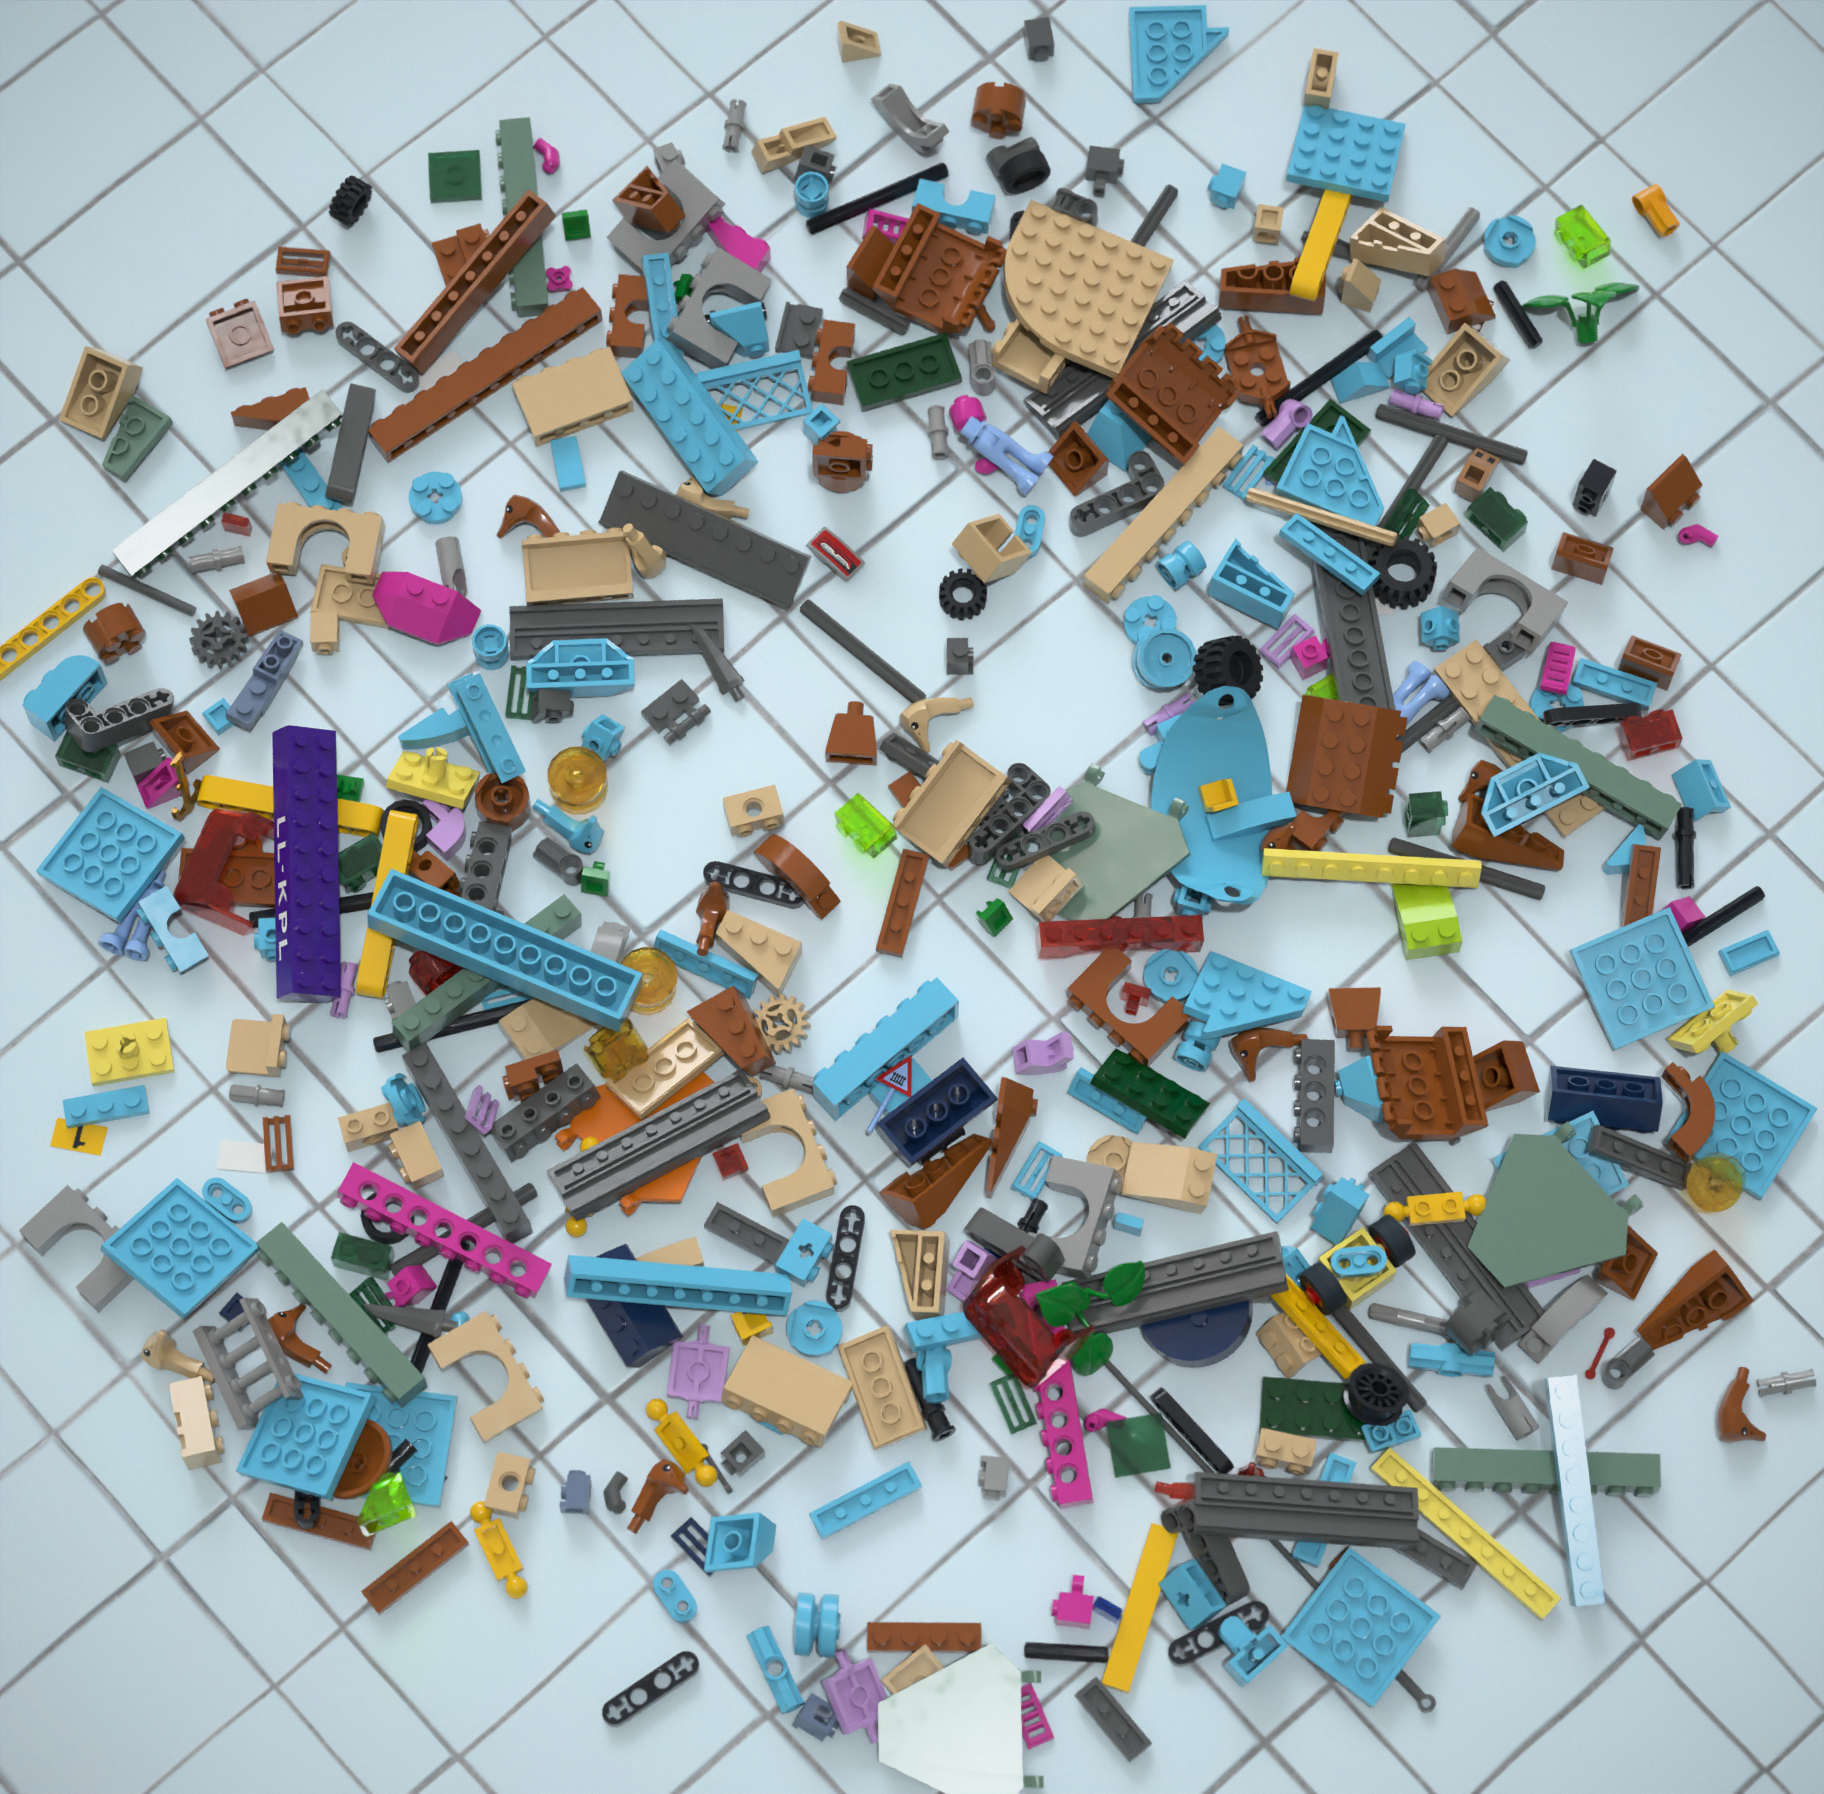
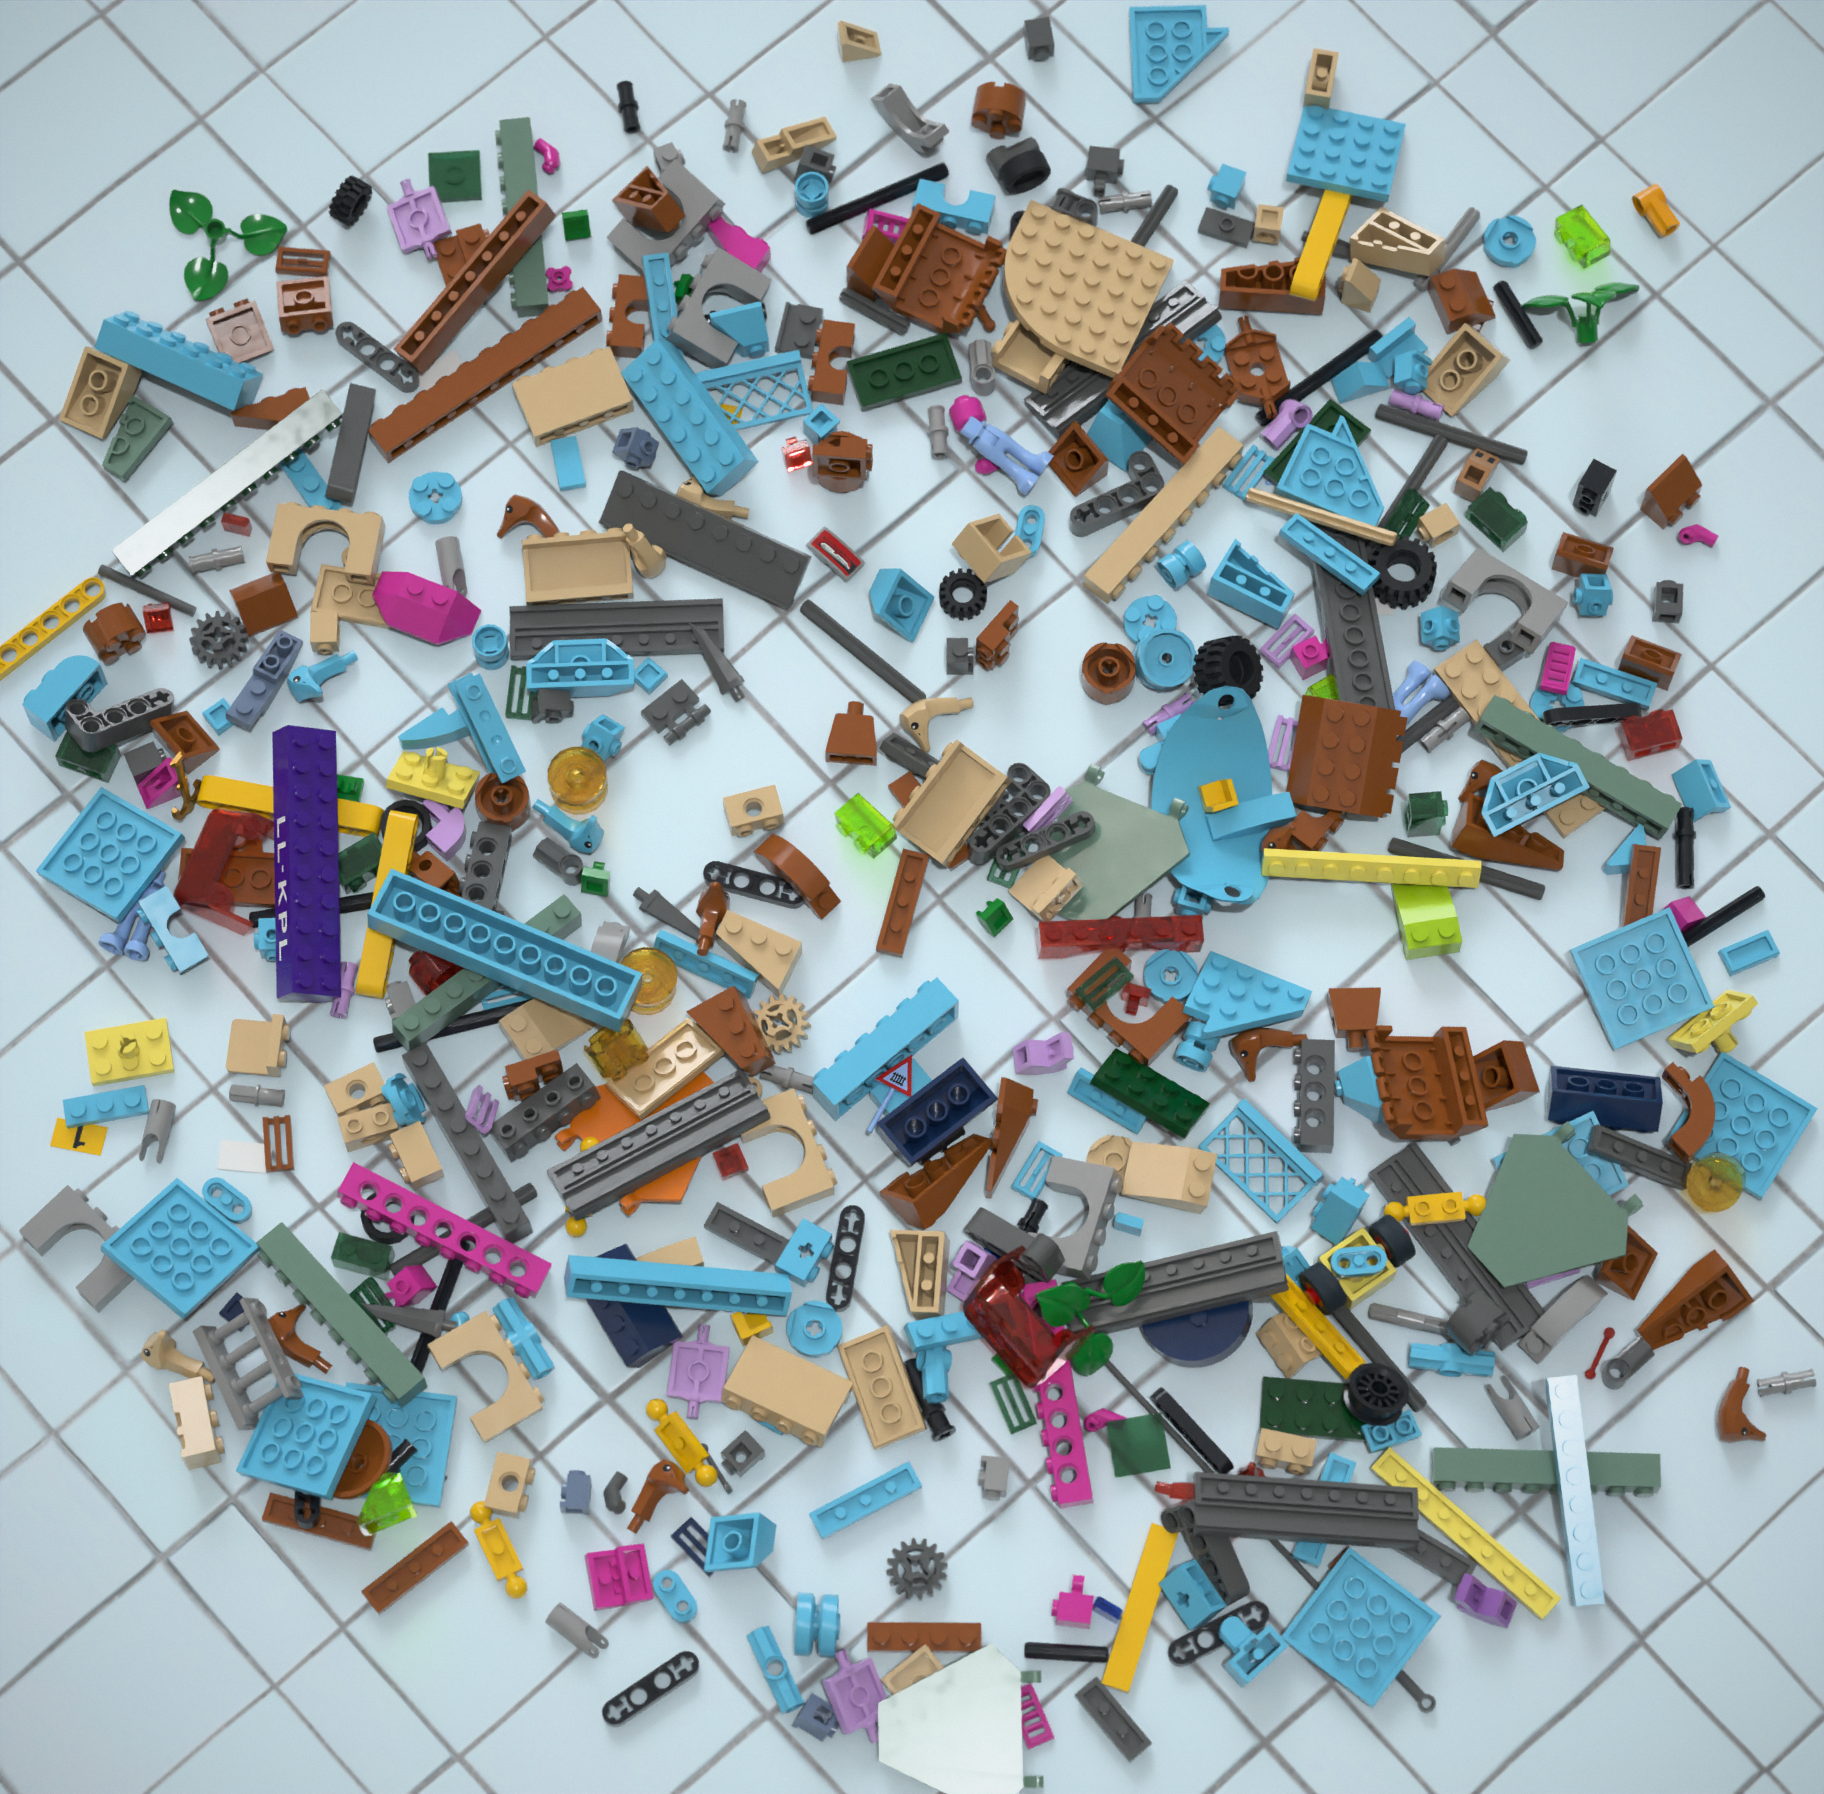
(157, 1127): none -> light grey piece
(158, 617): none -> clear red tile
(179, 360): none -> medium azure brick
(204, 276): none -> green plant
(305, 680): none -> medium azure animal
(363, 1079): none -> tan brick
(419, 219): none -> lavender plate
(523, 1338): none -> medium azure piece
(576, 1630): none -> light grey piece
(619, 1577): none -> dark pink slope
(628, 106): none -> black pin
(635, 447): none -> sand blue brick
(649, 675): none -> medium azure tile
(663, 910): none -> dark grey bar
(796, 454): none -> clear red tile
(900, 601): none -> medium azure slope
(909, 1579): none -> dark grey gear
(994, 640): none -> dark orange plate
(1087, 999): none -> clear green tile
(1108, 658): none -> dark orange brick
(1125, 201): none -> light grey pin
(1226, 227): none -> dark grey plate
(1289, 724): none -> lavender tile
(1484, 1602): none -> medium lavender brick
(1593, 594): none -> medium azure brick
(1666, 611): none -> dark grey brick

